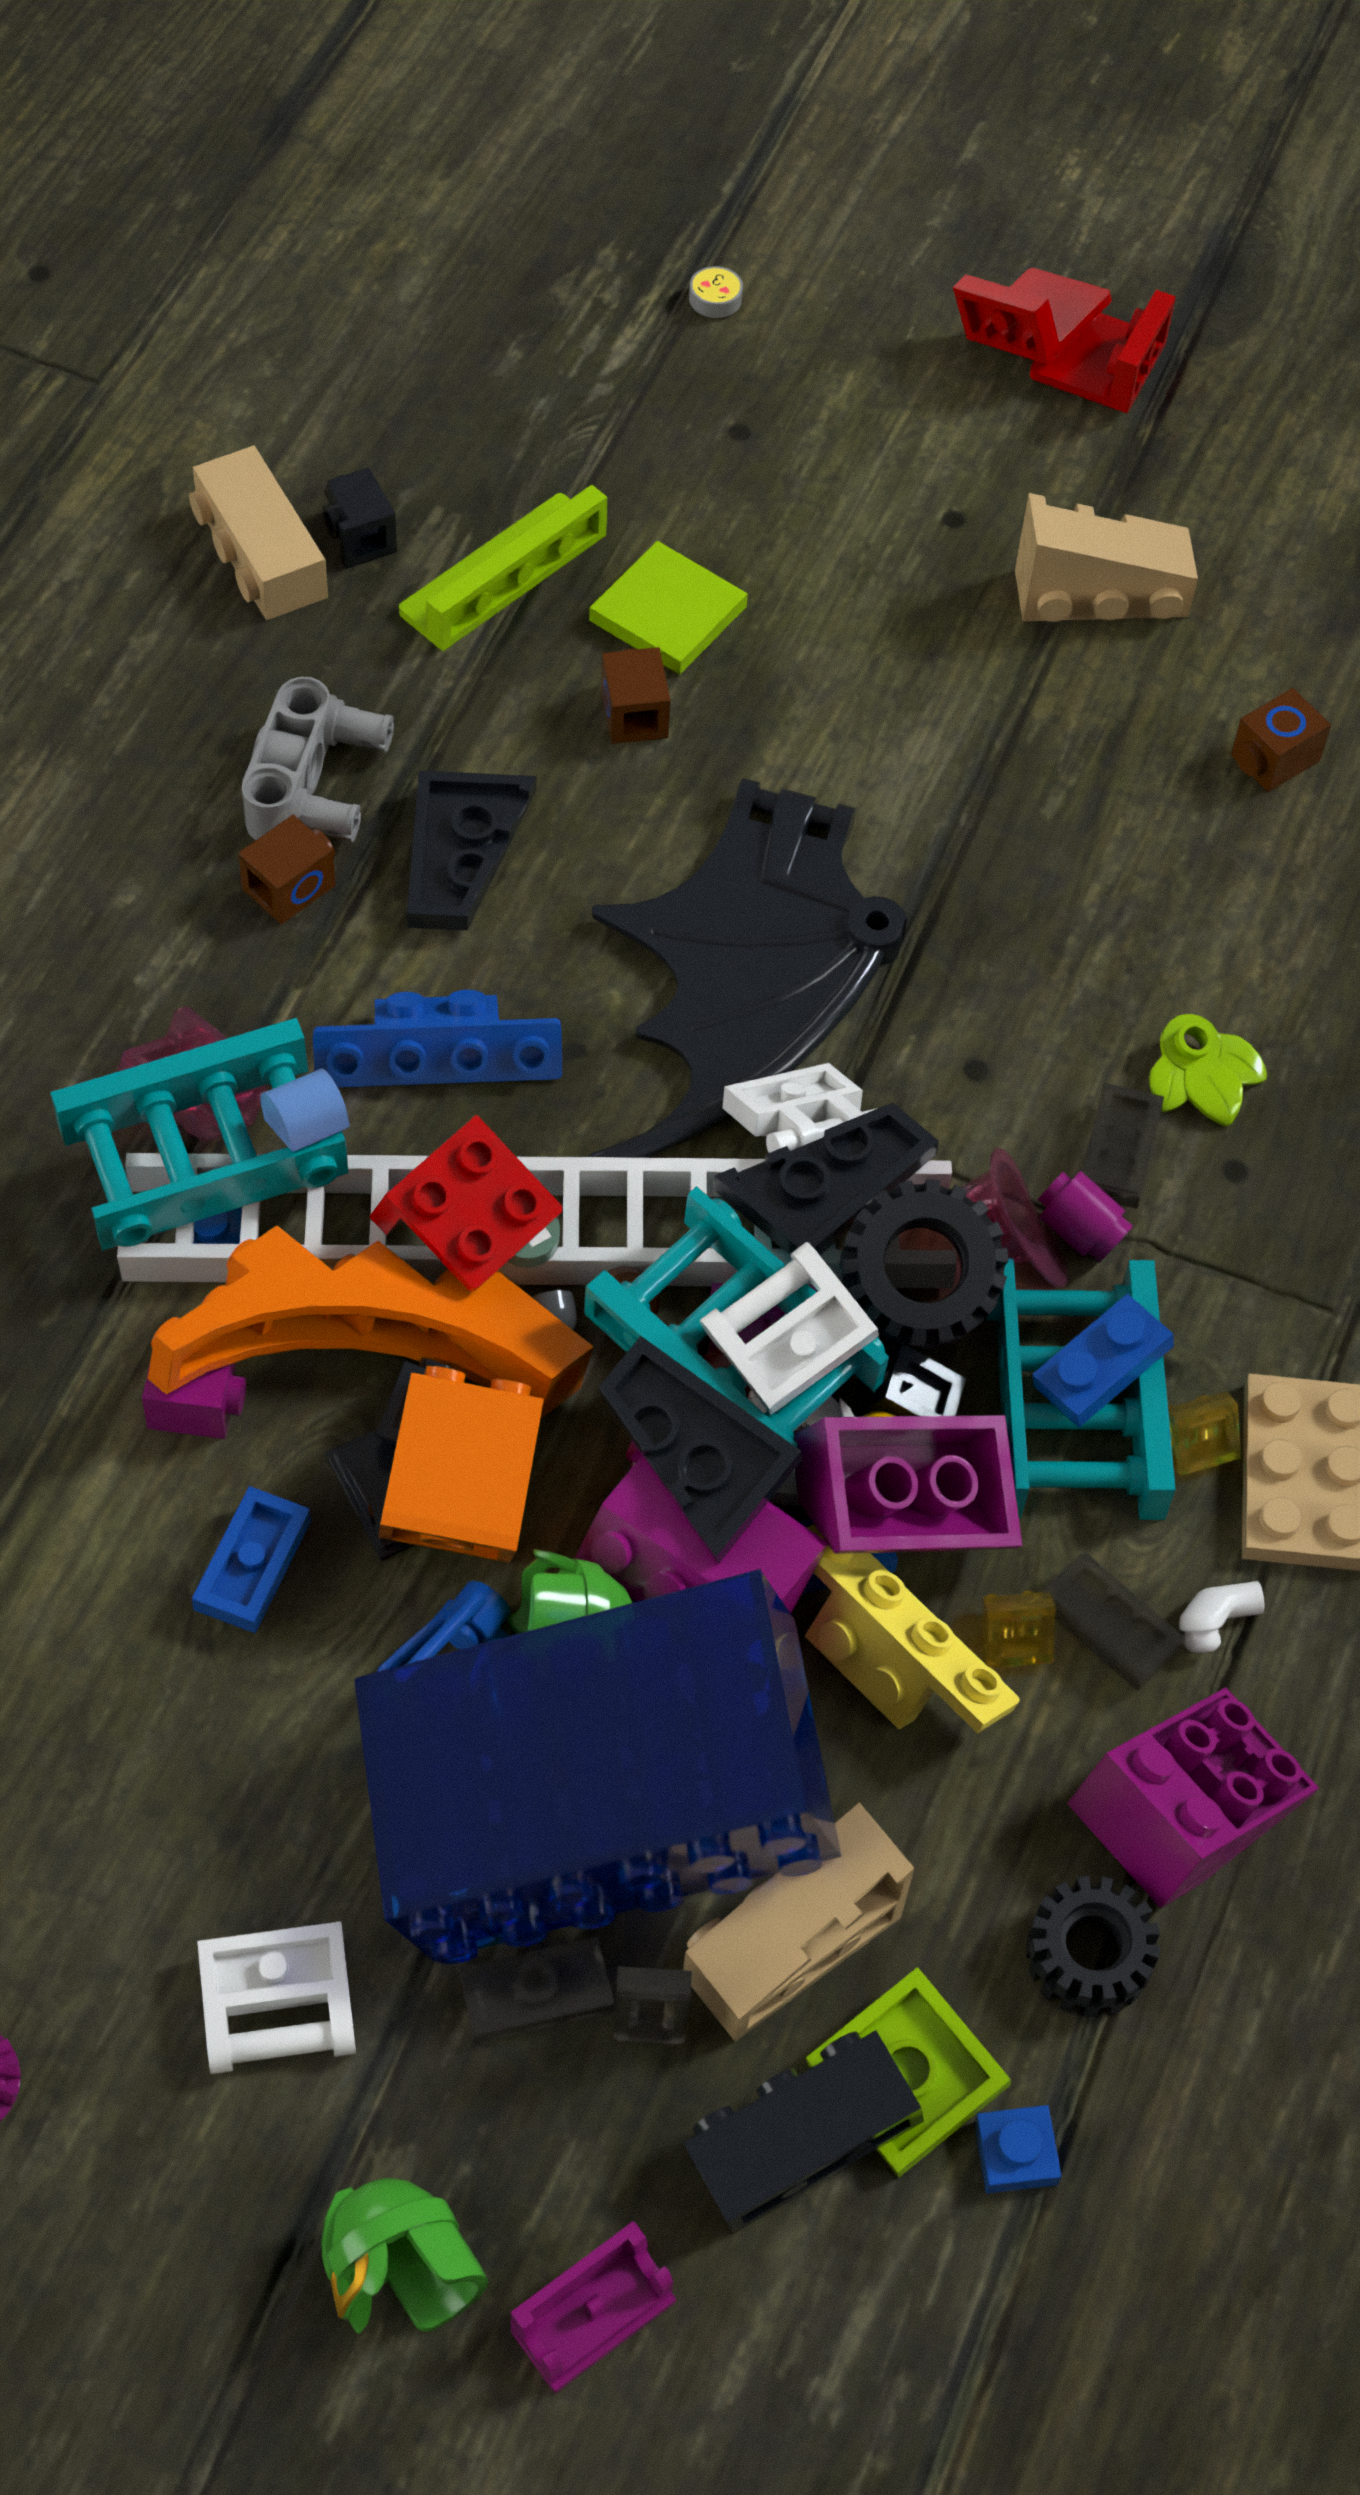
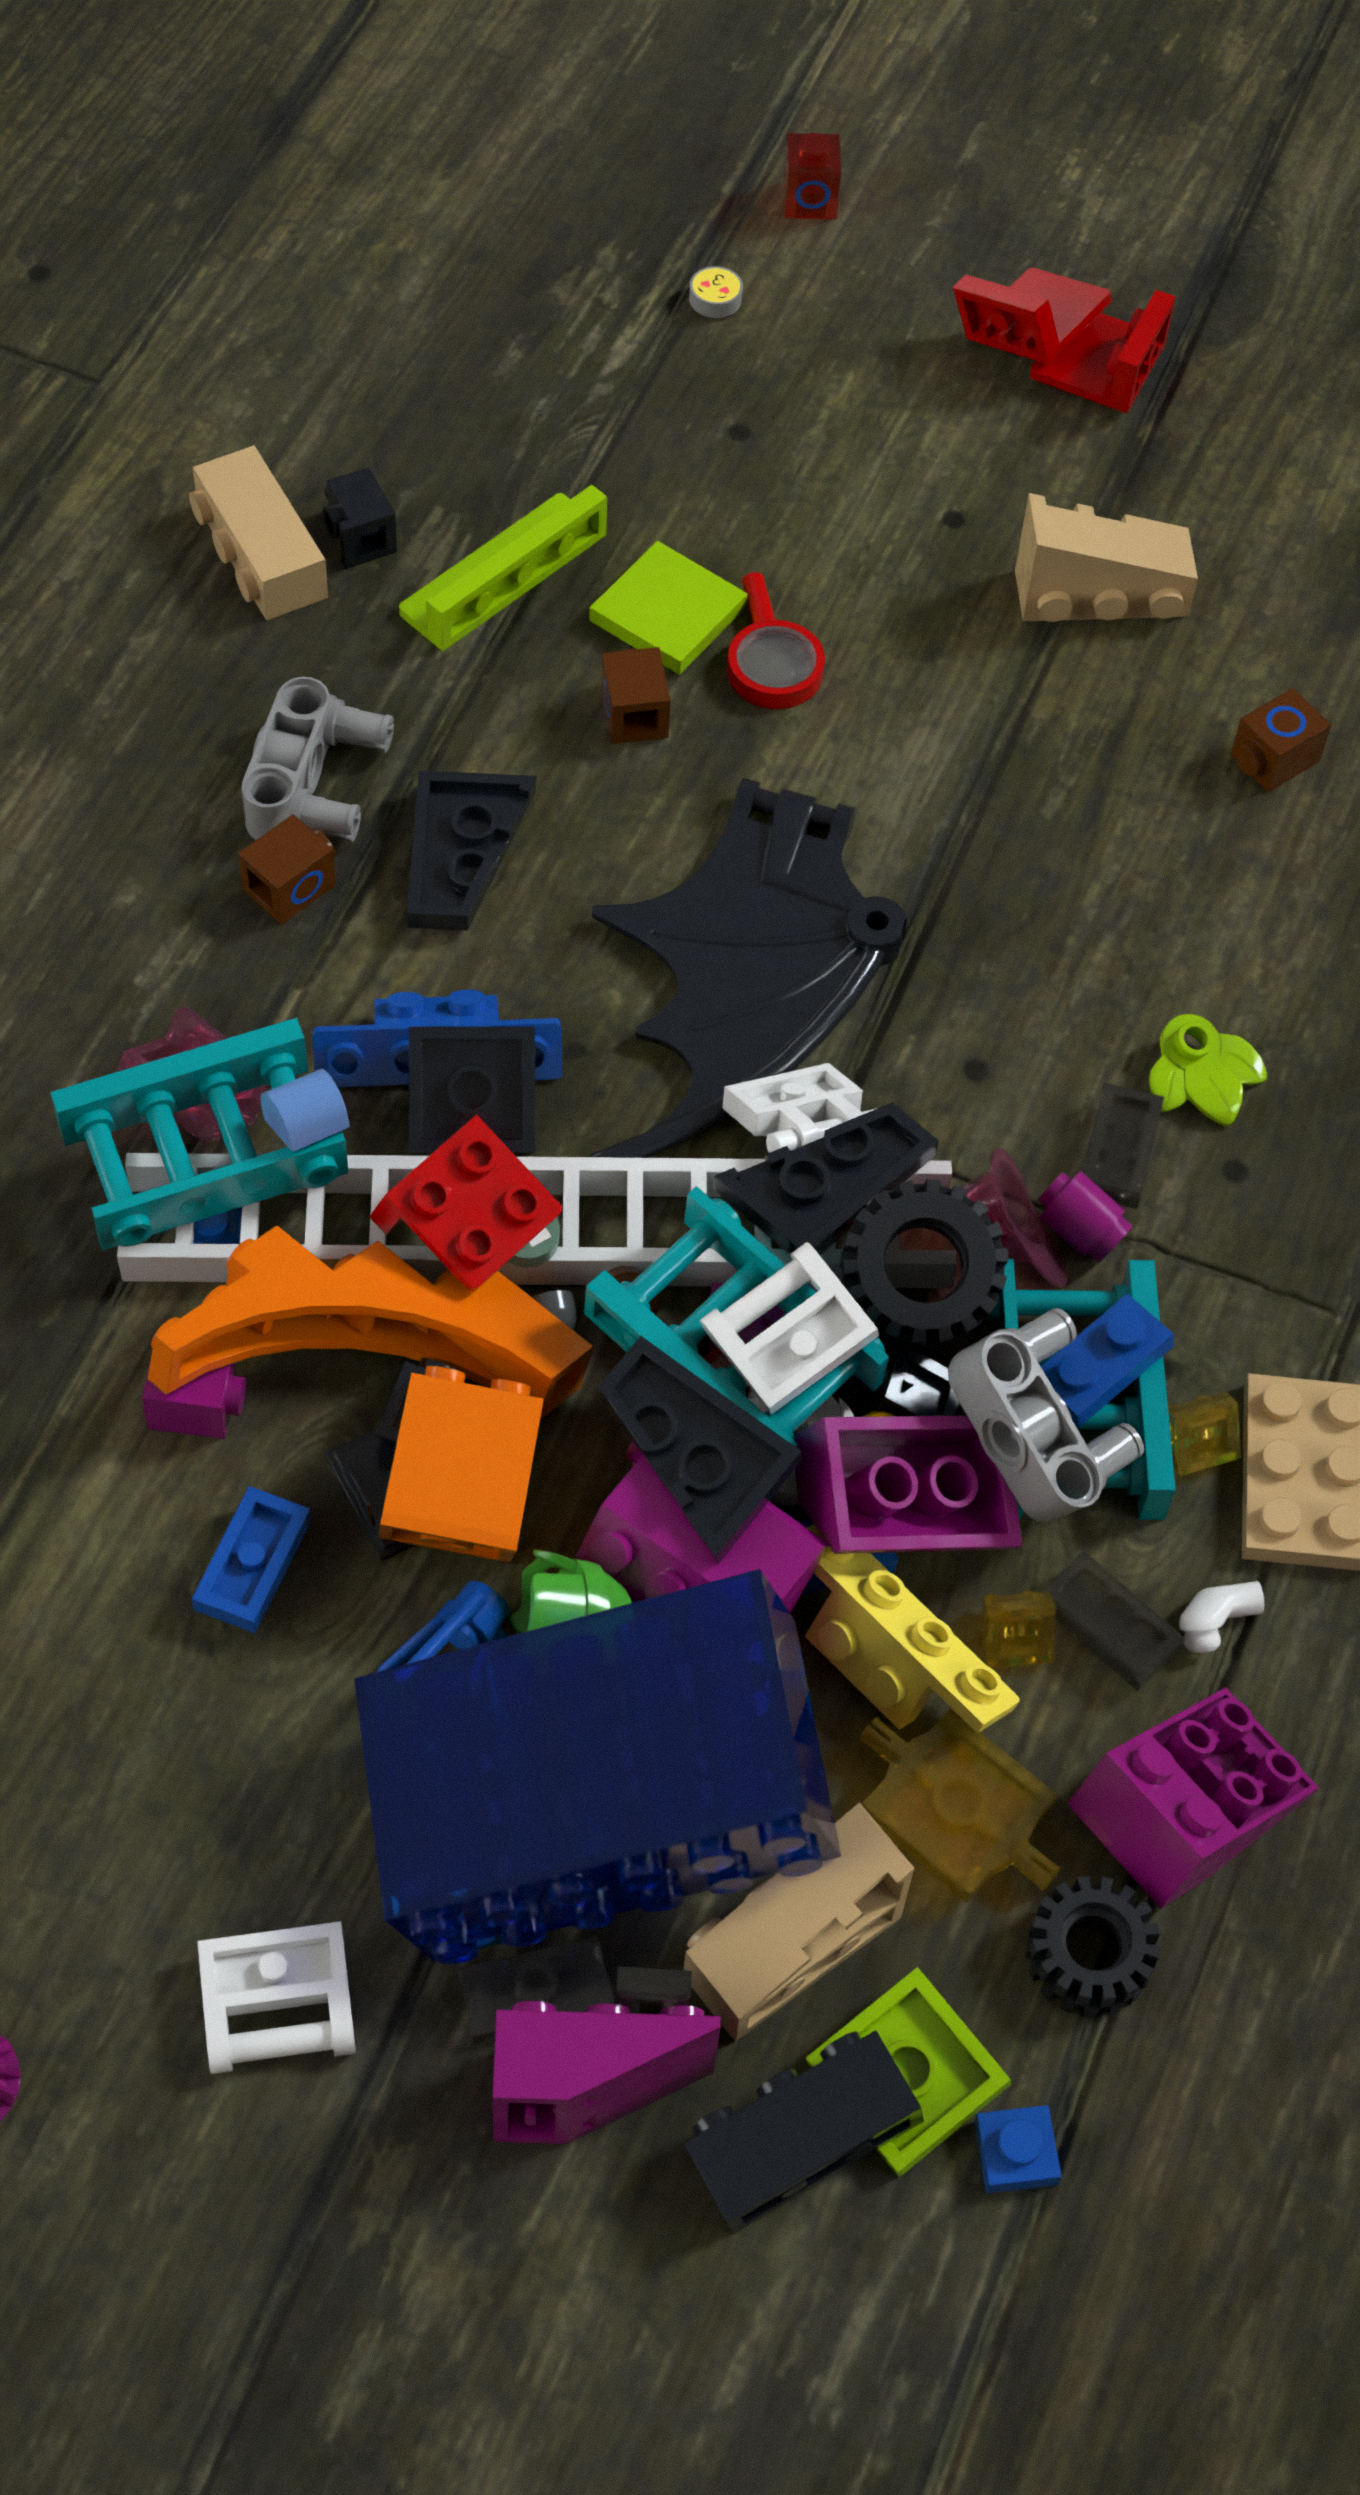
(399, 2238): bright green helmet -> none
(468, 1074): none -> black plate
(585, 2069): none -> magenta slope
(592, 2308): magenta hinge -> none
(772, 659): none -> piece
(812, 176): none -> clear red brick
(959, 1805): none -> clear yellow plate
(1028, 1423): none -> light grey piece

